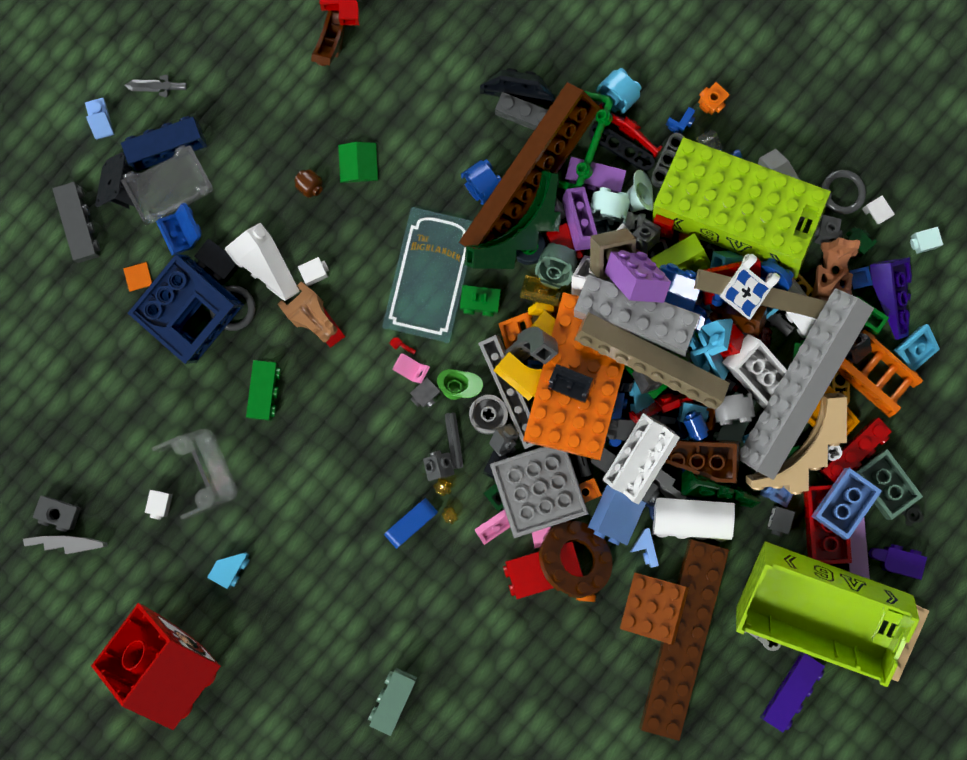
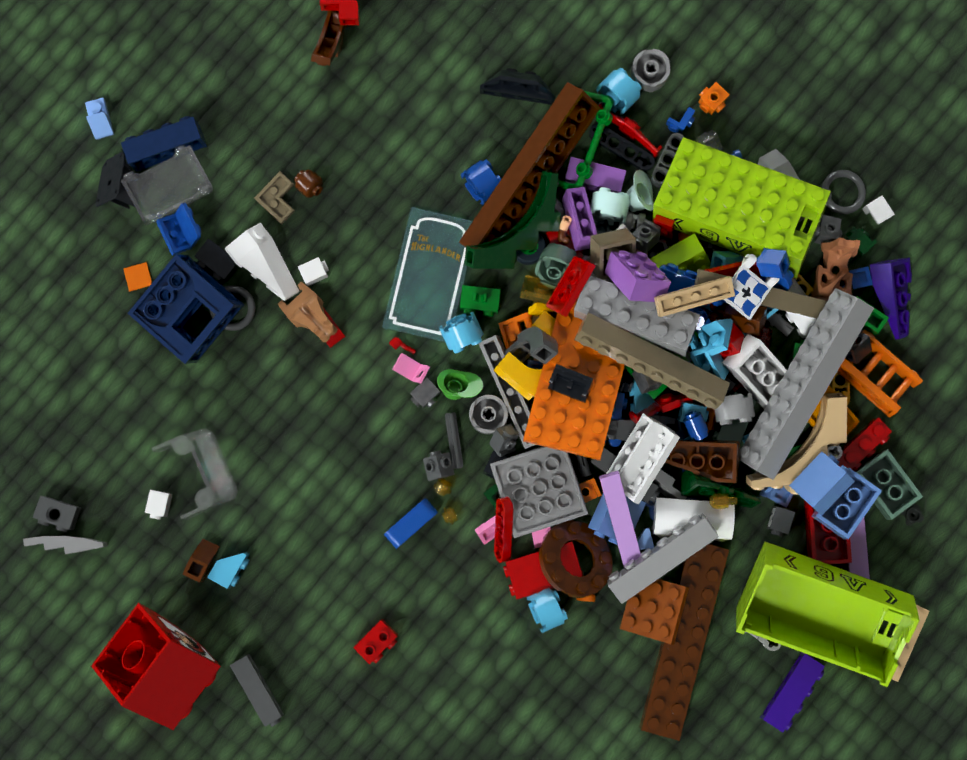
(76, 222): dark grey brick -> none
(155, 85): dark grey sword -> none
(201, 560): none -> reddish brown slope
(257, 691): none -> dark grey brick
(263, 390): green brick -> none
(271, 197): none -> dark tan tile
(358, 162): green slope -> none
(375, 641): none -> red brick
(391, 701): sand green brick -> none
(461, 332): none -> medium azure brick
(503, 529): none -> red beam
(519, 111): dark grey brick -> none
(546, 609): none -> medium azure brick
(563, 228): none -> arm
(570, 286): none -> red tile
(620, 516): none -> lavender tile
(645, 61): none -> light grey brick
(662, 558): none -> light grey brick
(694, 296): none -> tan plate
(722, 501): none -> clear yellow cylinder
(773, 263): none -> blue brick
(822, 482): none -> medium blue brick
(900, 562): dark purple hinge -> none
(917, 348): medium azure slope -> none
(926, 240): light aqua brick -> none

